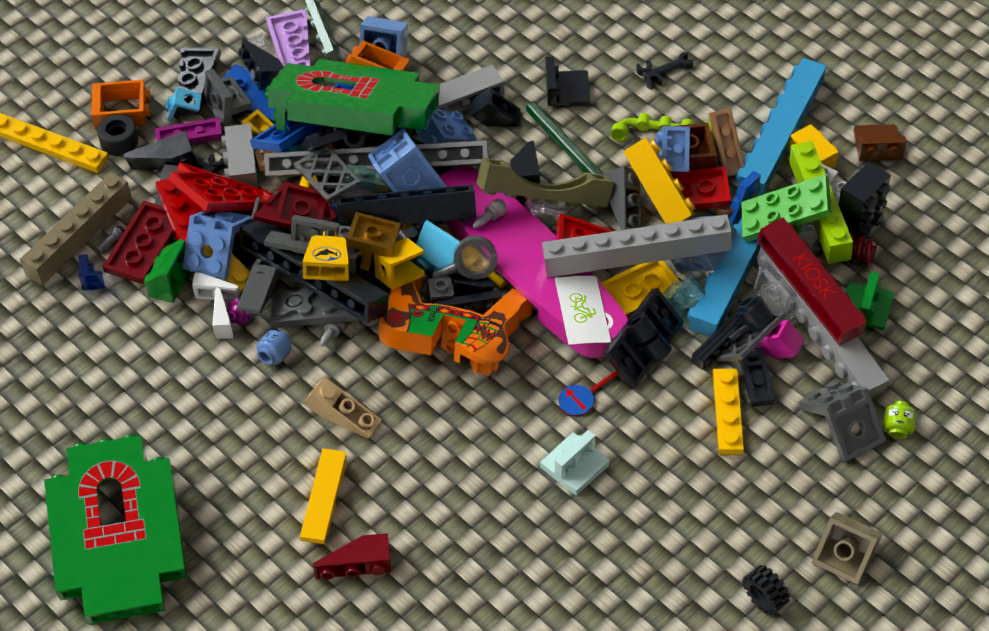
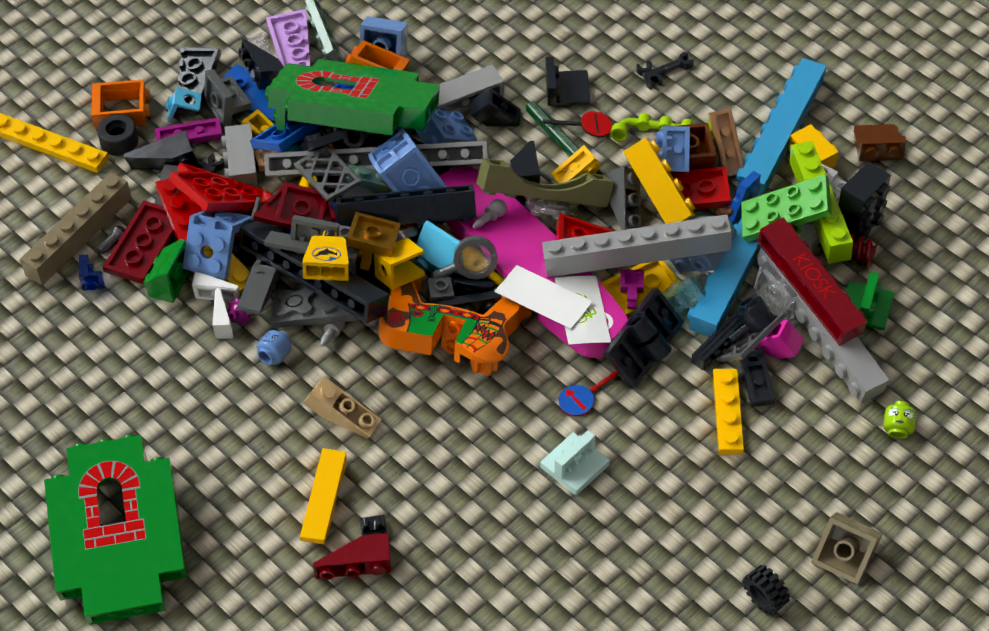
(373, 525): none -> black tile
(543, 296): none -> white sticker
(579, 163): none -> yellow bracket
(592, 123): none -> red piece
(631, 283): none -> magenta plate
(843, 407): dark grey bracket -> none

